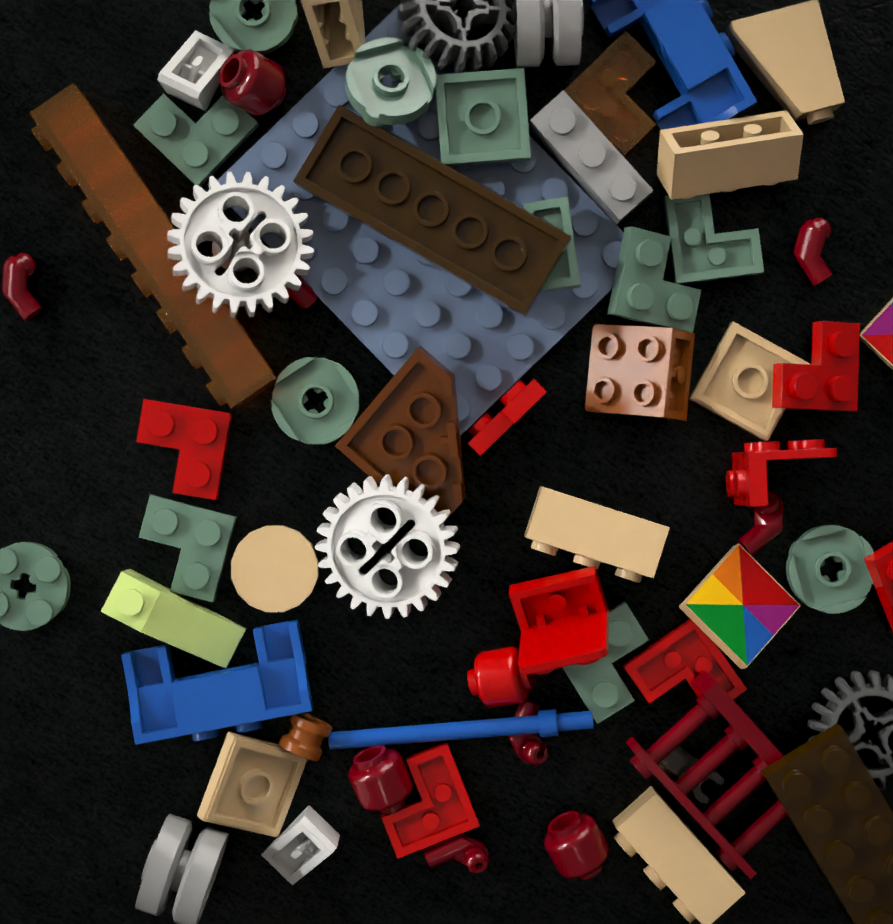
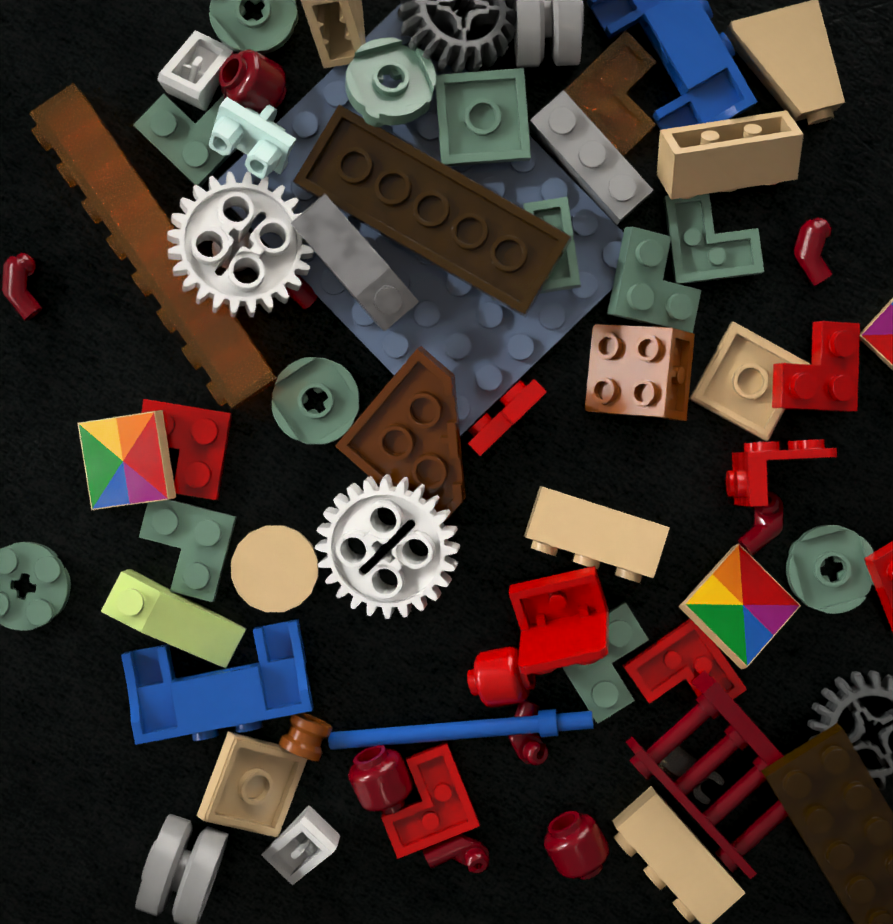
(127, 460): none -> tile
(253, 134): none -> light aqua hips
(354, 262): none -> flat silver slope

